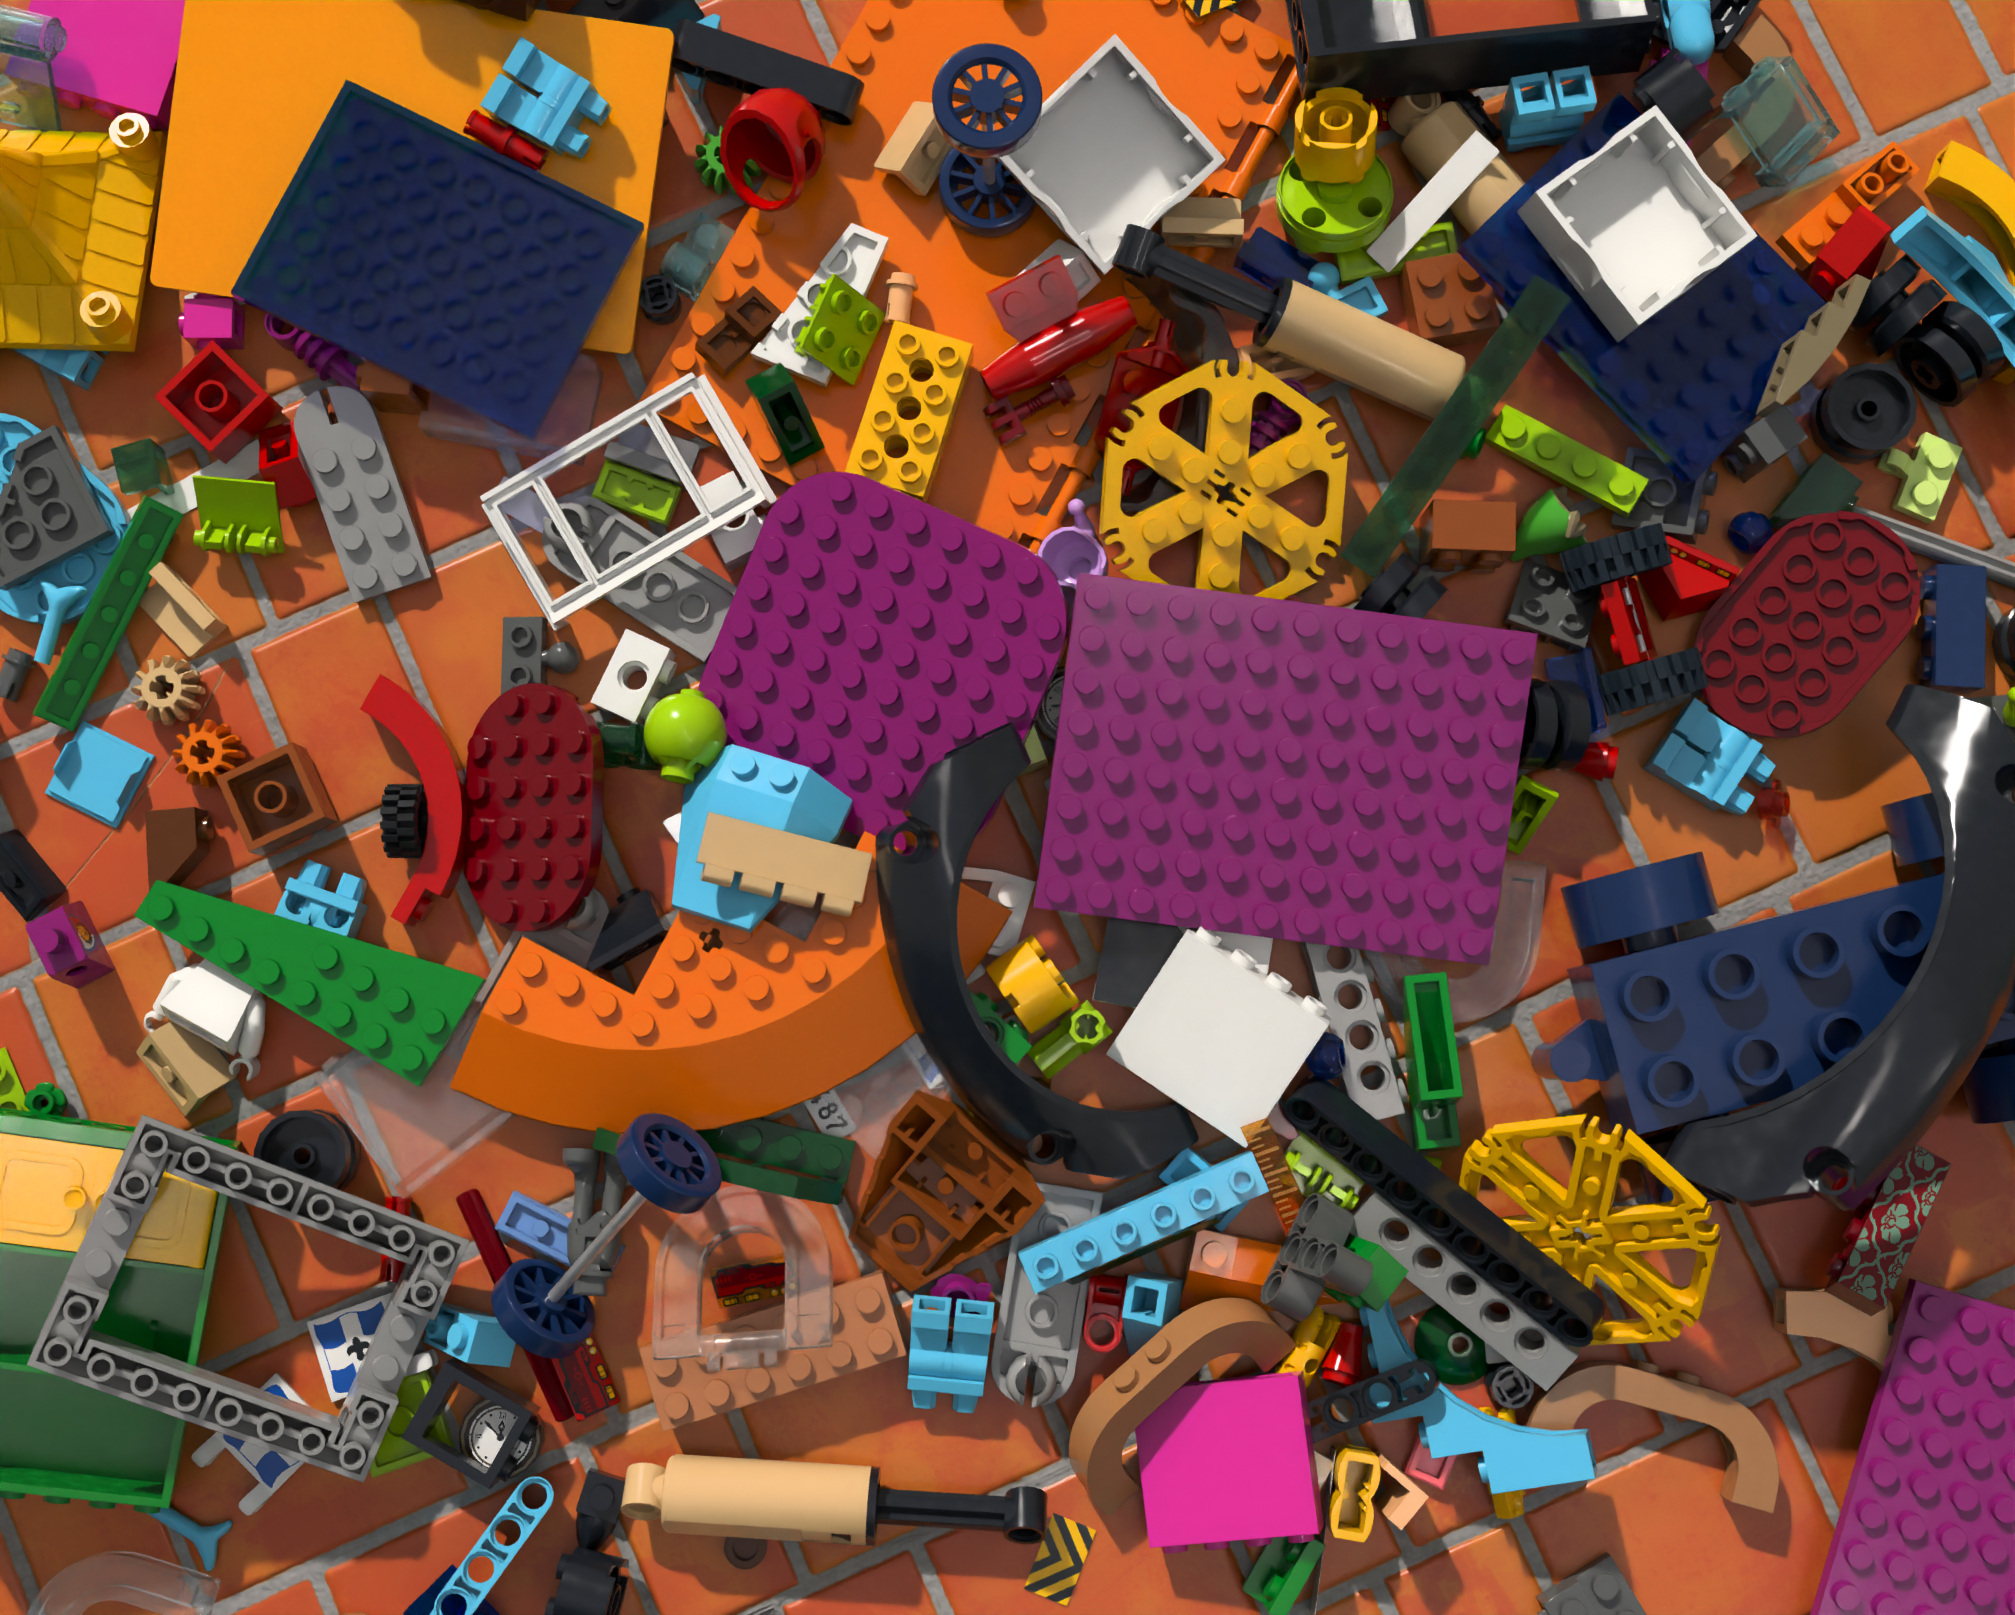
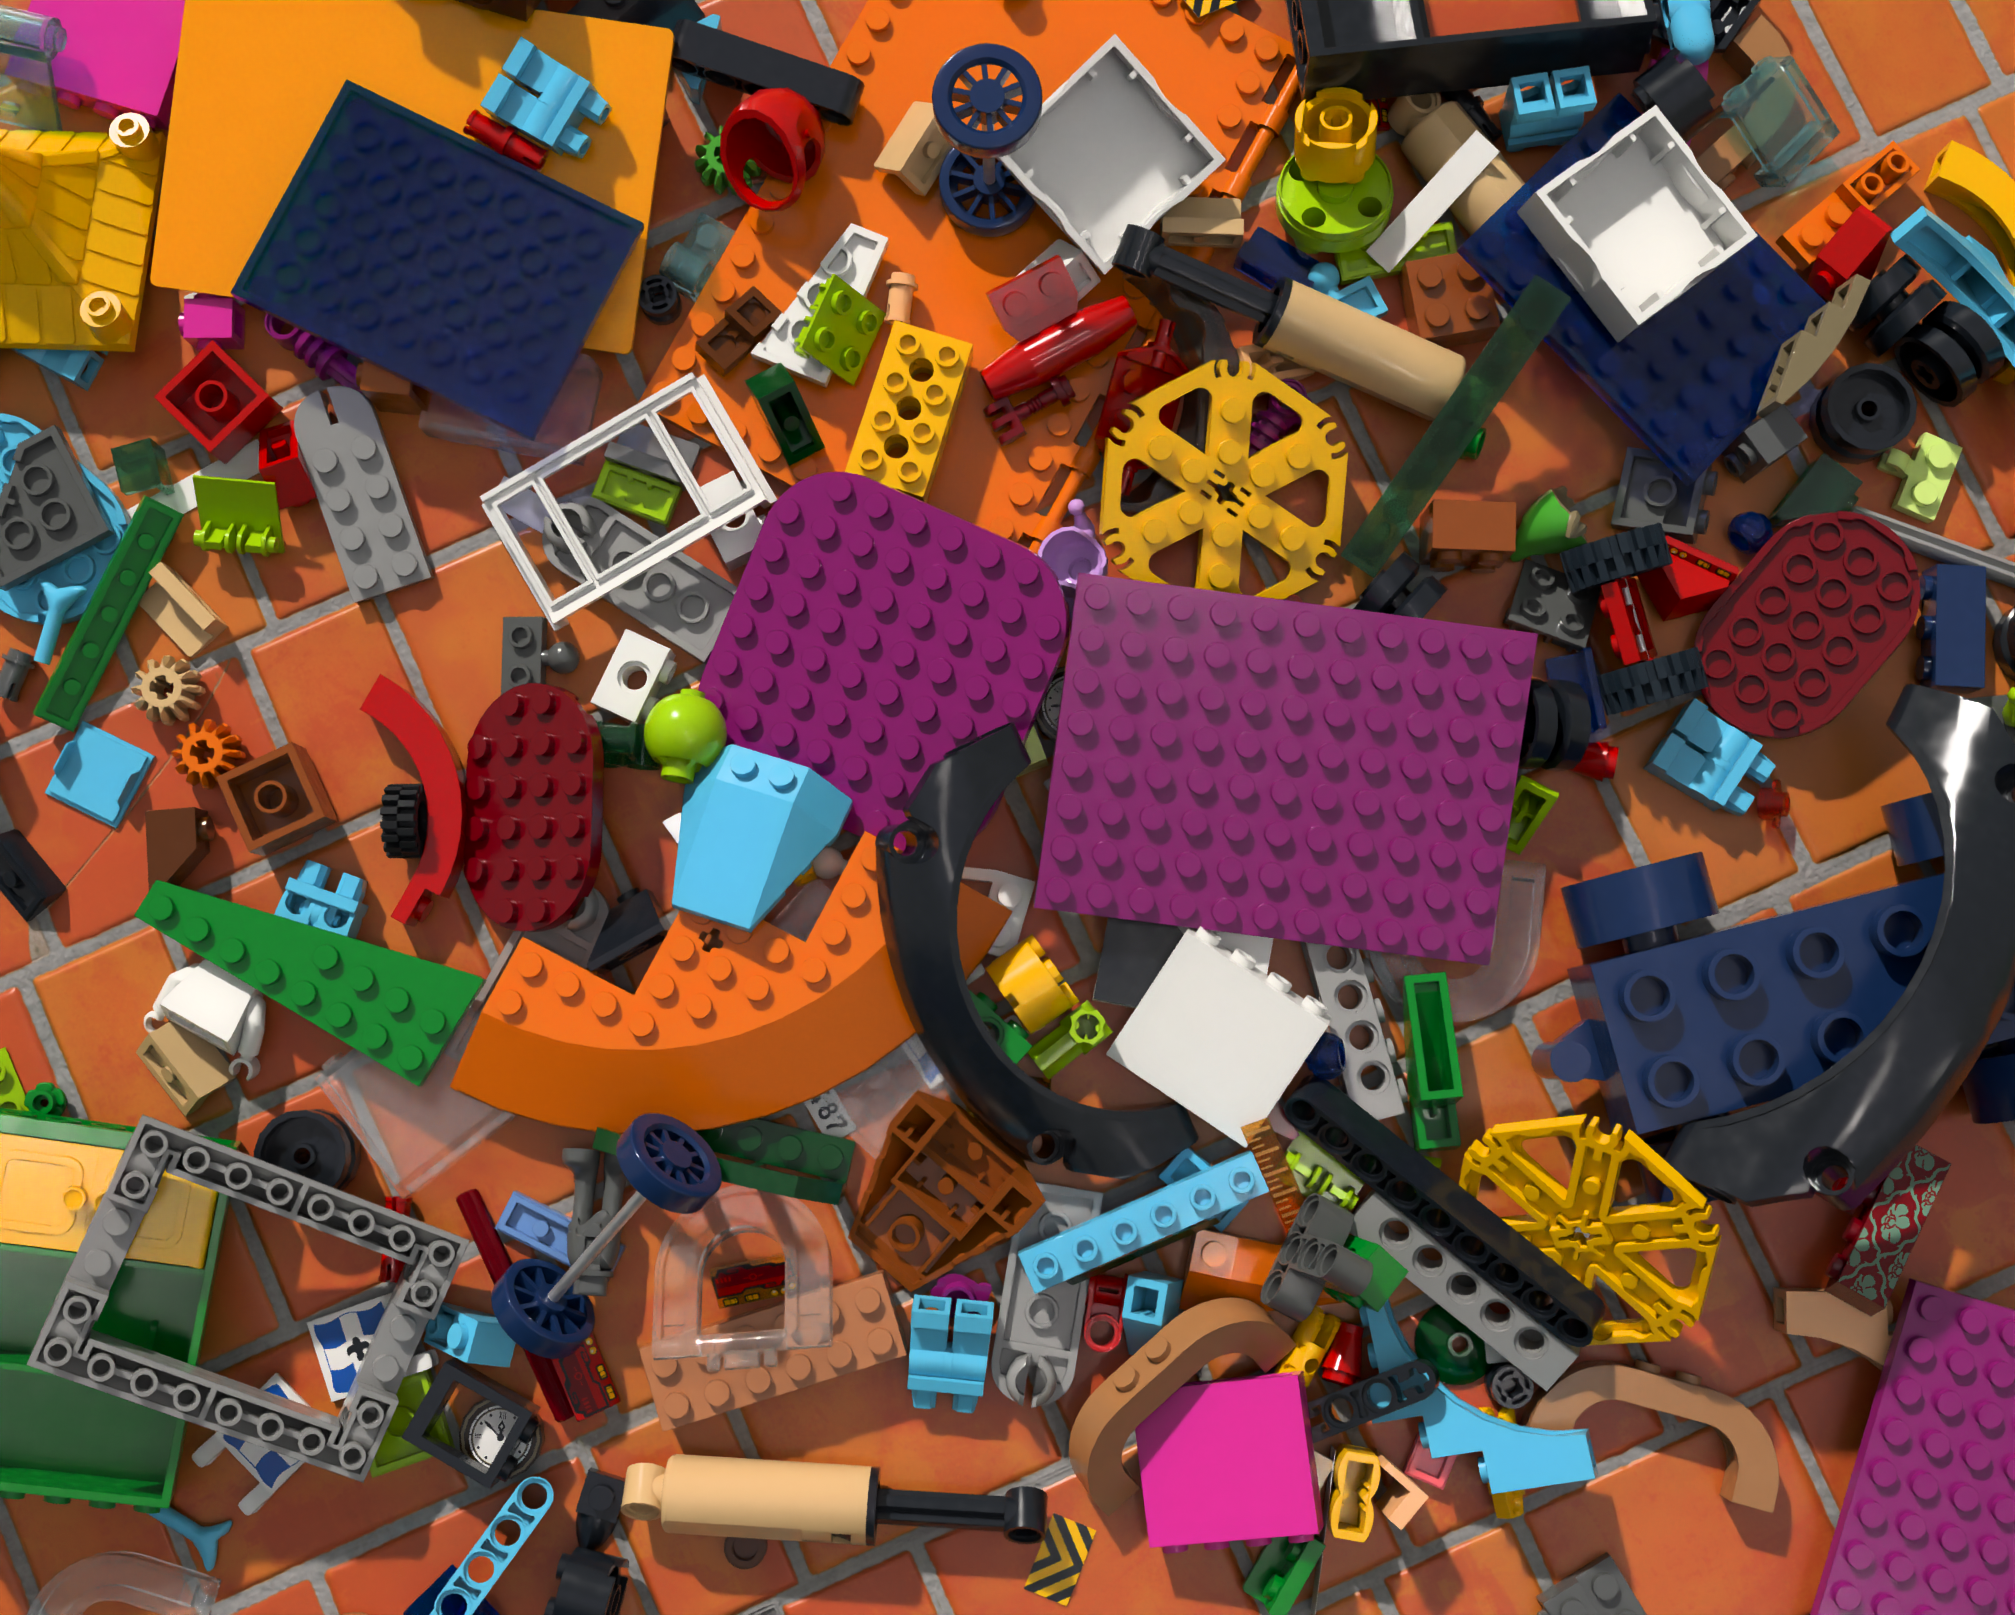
(70, 940): magenta torso -> none
(776, 856): tan windscreen -> none
(1566, 461): lime plate -> none

